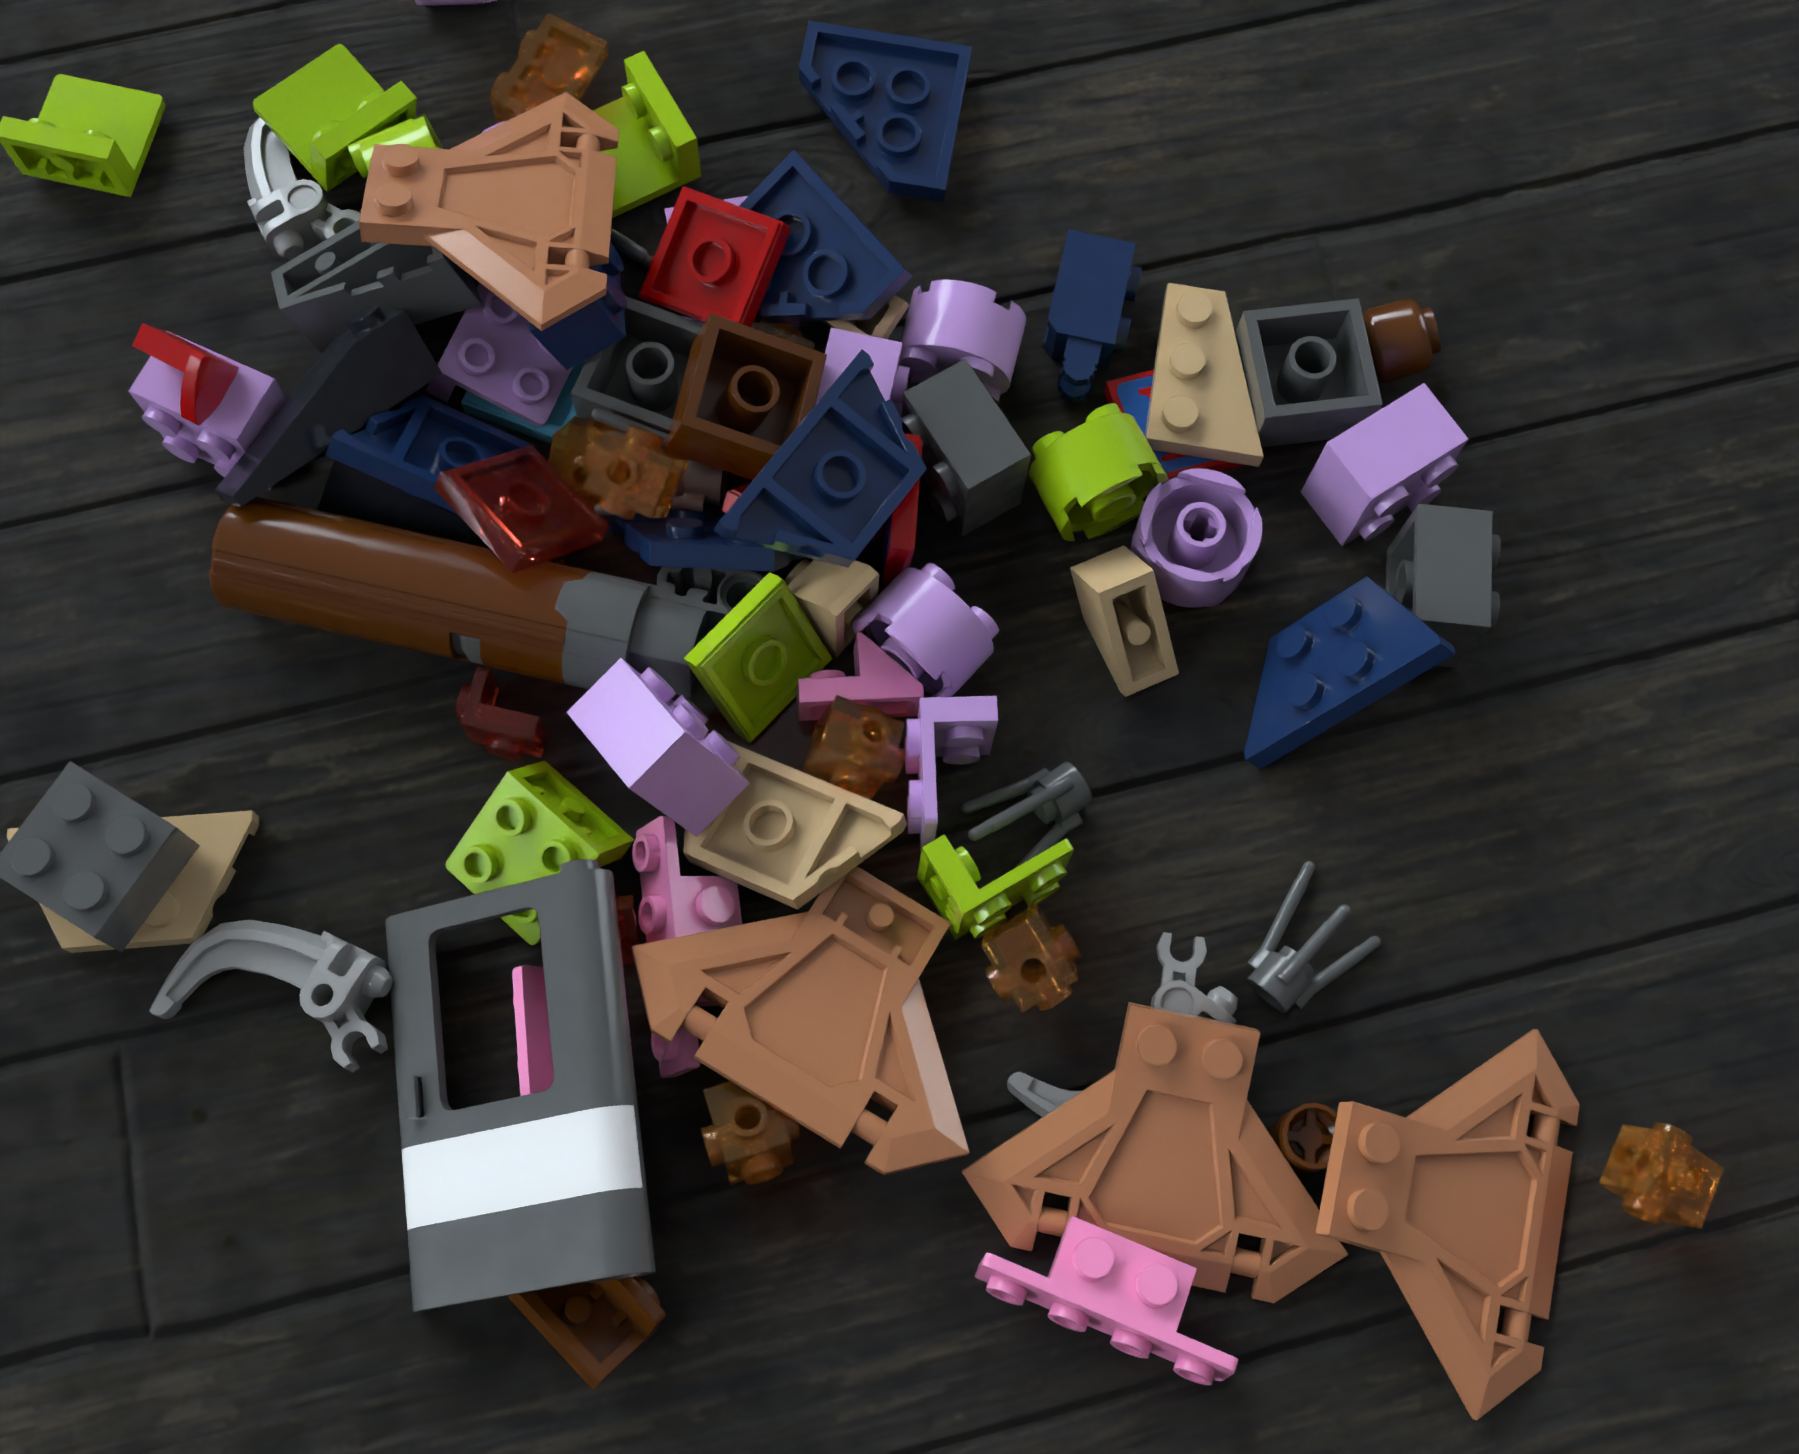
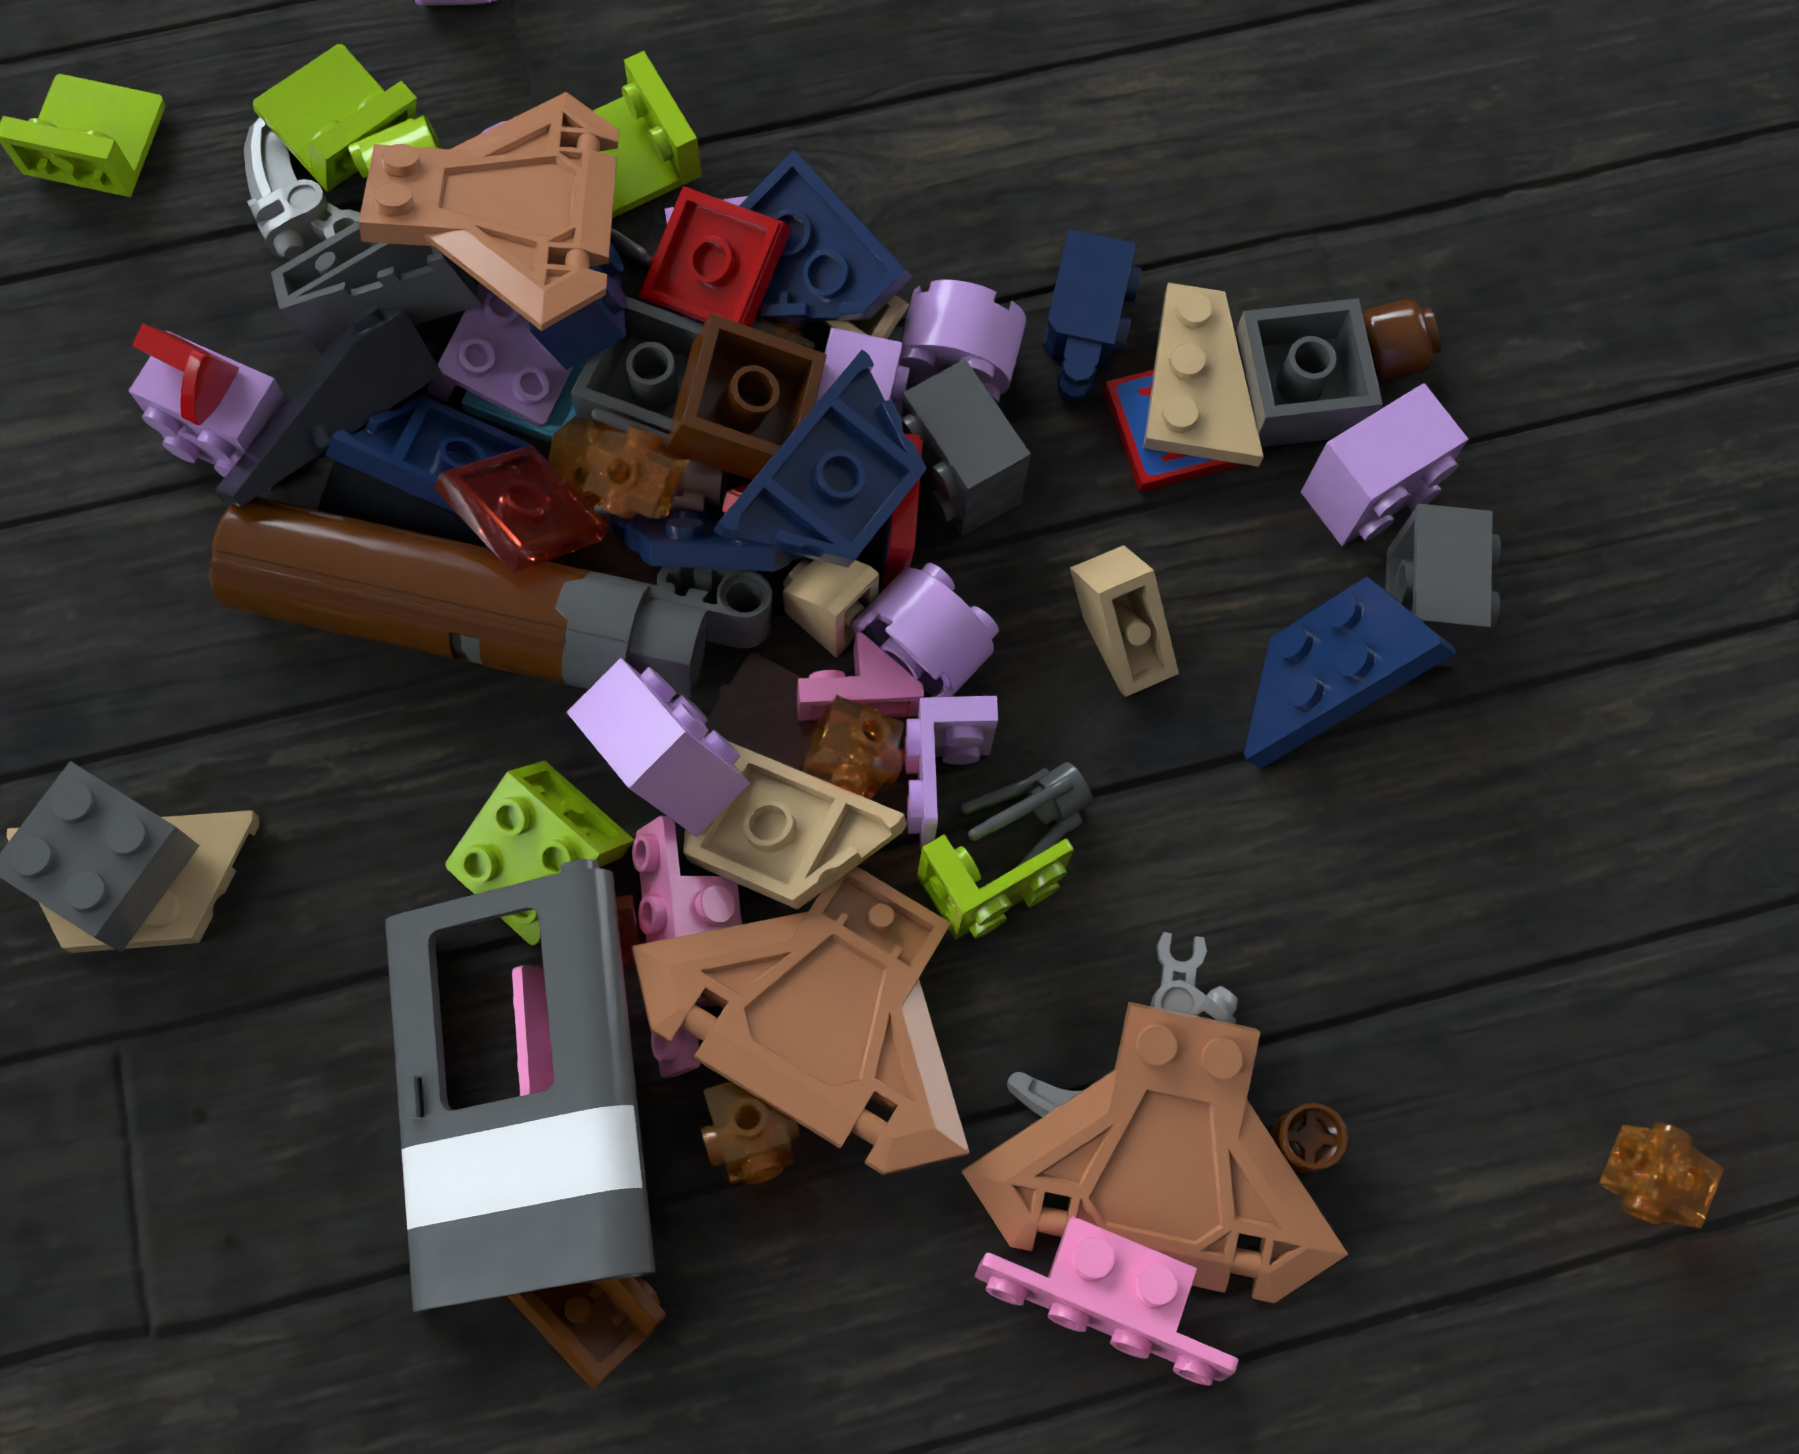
(332, 974): light grey piece -> none
(502, 730): clear red bracket -> none
(548, 64): clear orange bracket -> none
(757, 656): lime tile -> none
(890, 100): dark blue plate -> none
(1029, 937): clear orange brick -> none
(1095, 473): lime brick -> none
(1215, 512): lavender brick -> none
(1283, 976): dark grey plant -> none
(1464, 1210): nougat plate -> none

